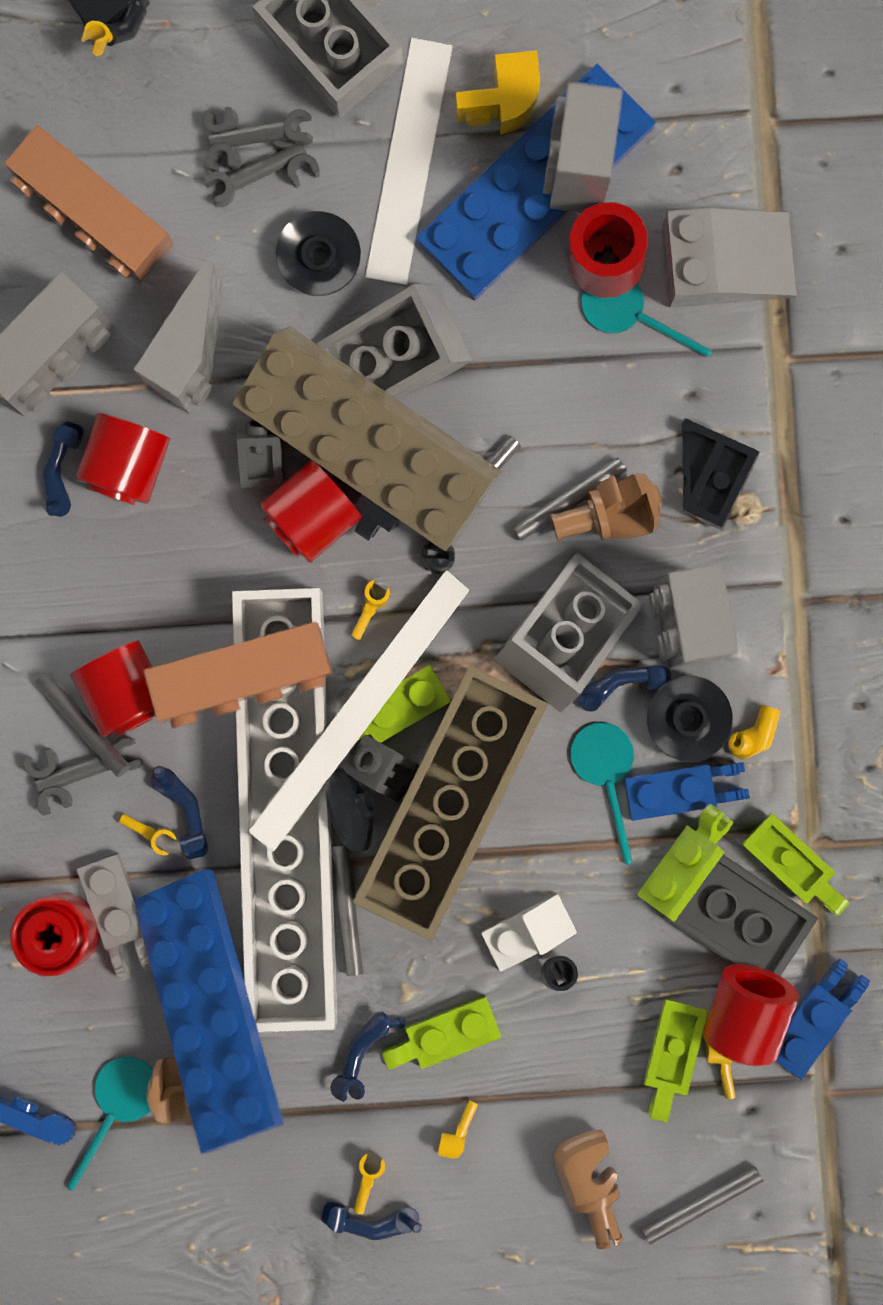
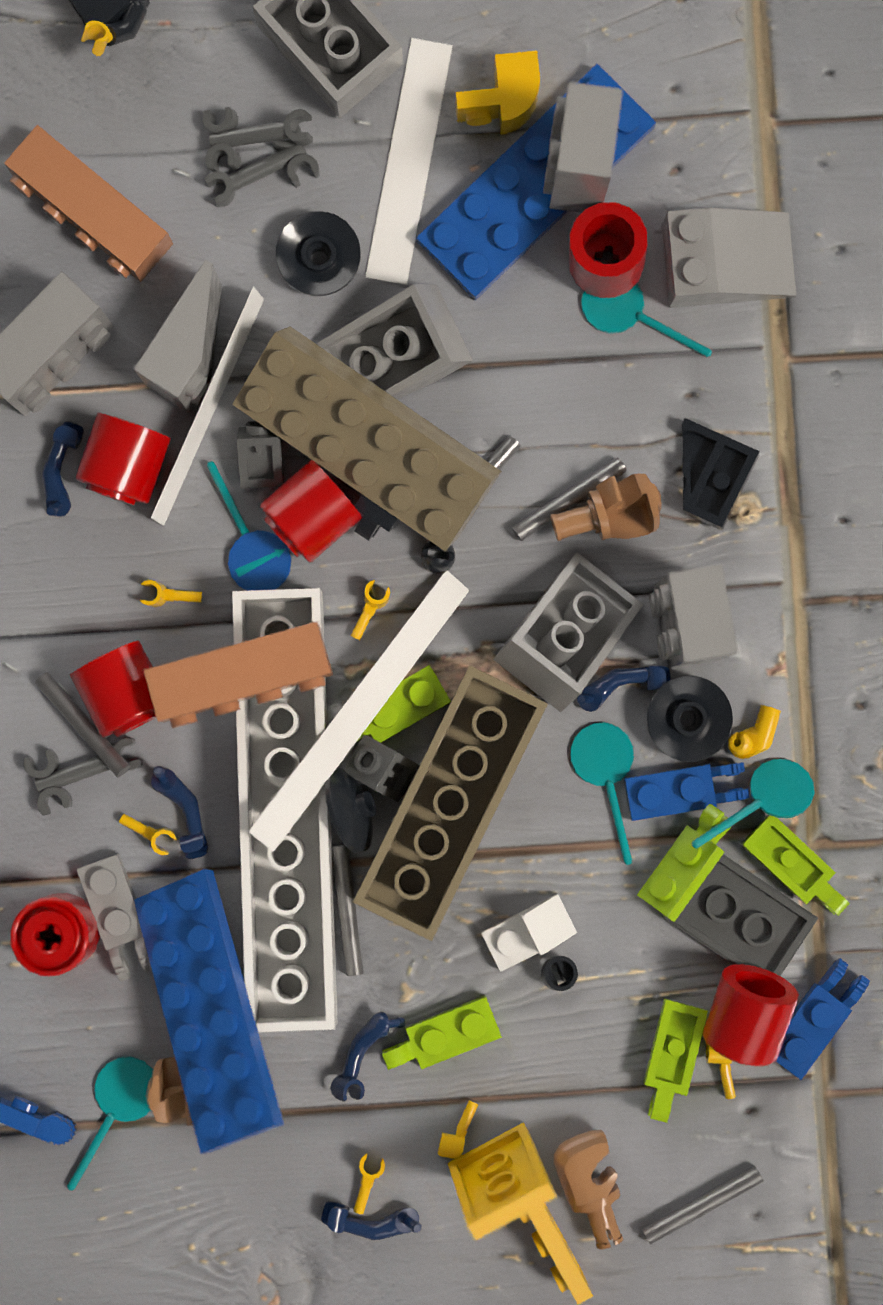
(171, 595): none -> yellow hand
(207, 407): none -> white sticker
(258, 557): none -> blue piece
(509, 1182): none -> yellow piece
(778, 789): none -> teal piece

